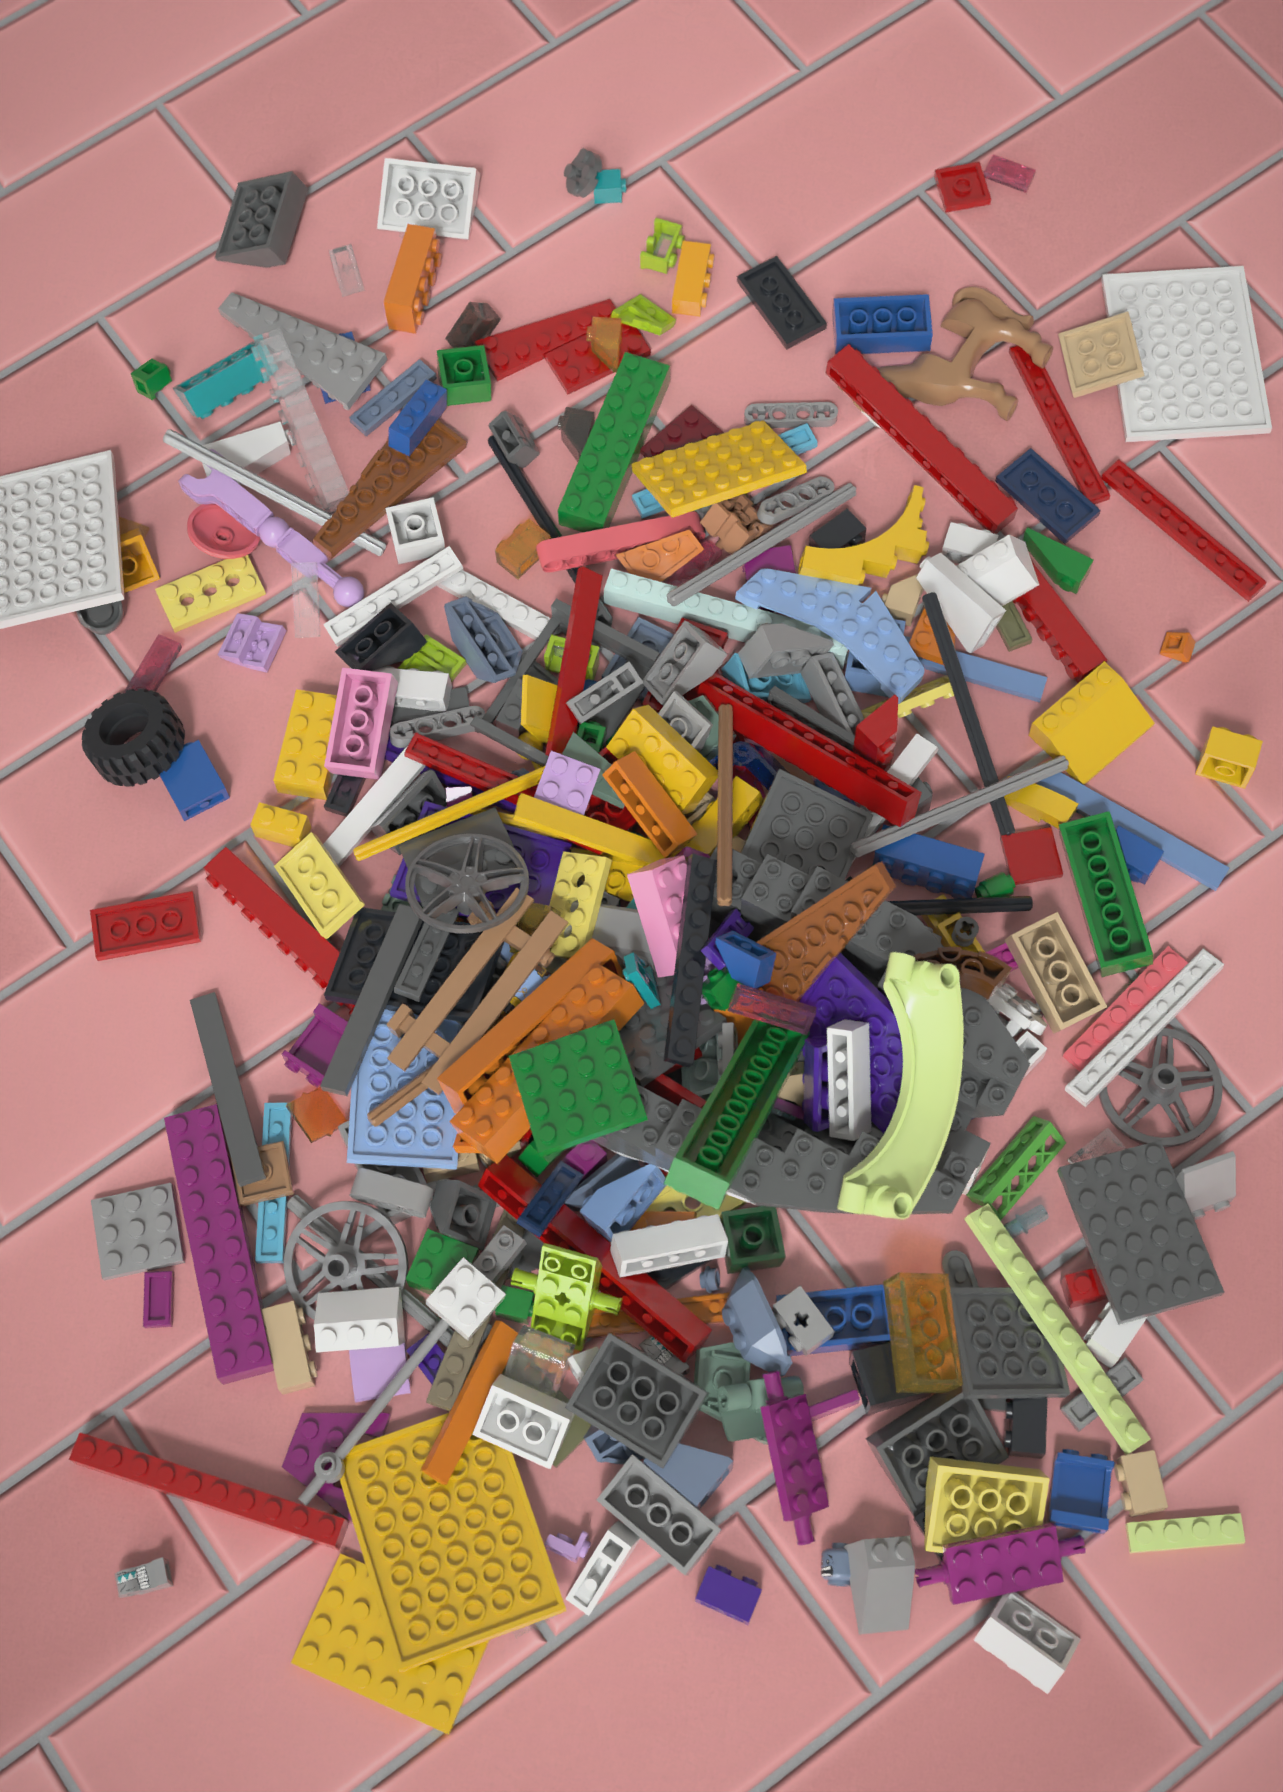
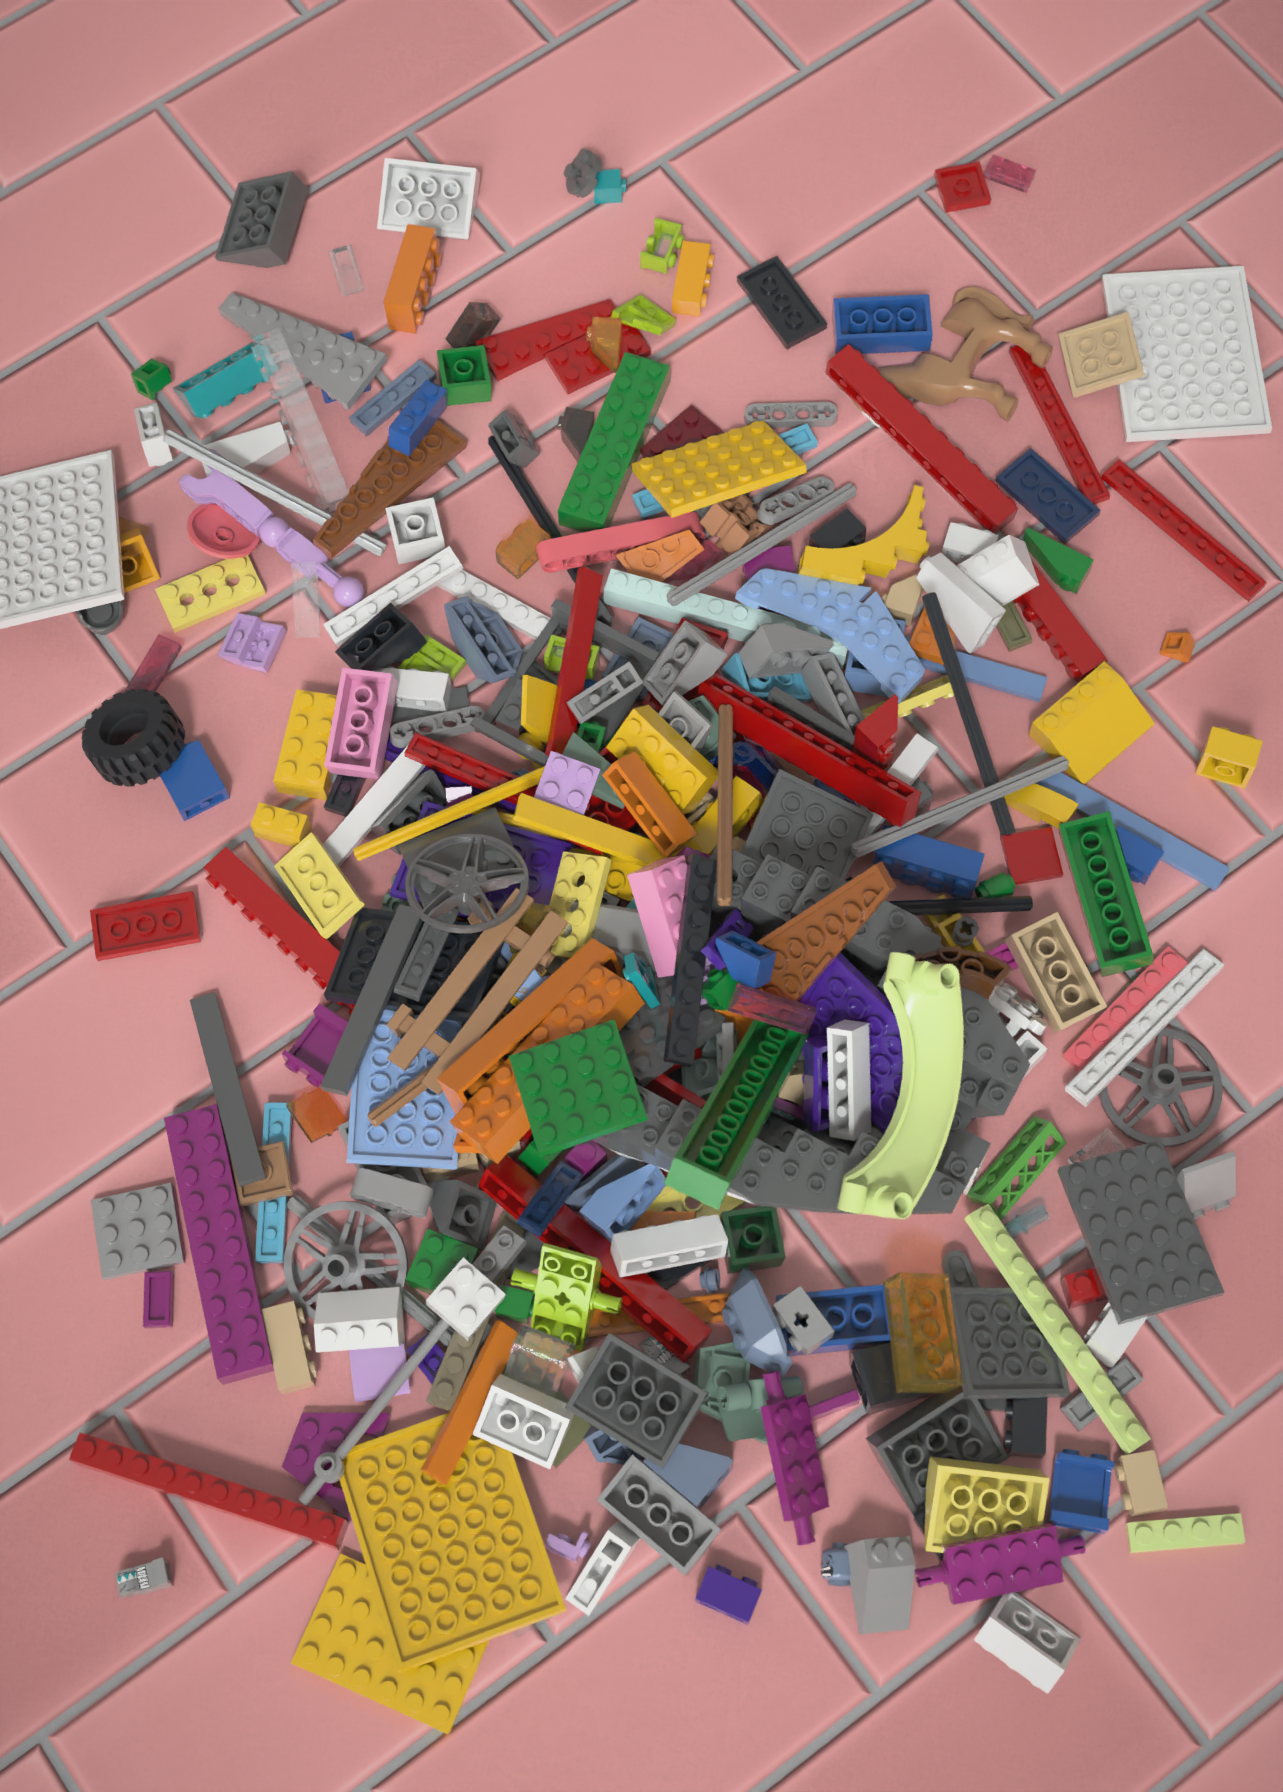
(151, 435): none -> white slope

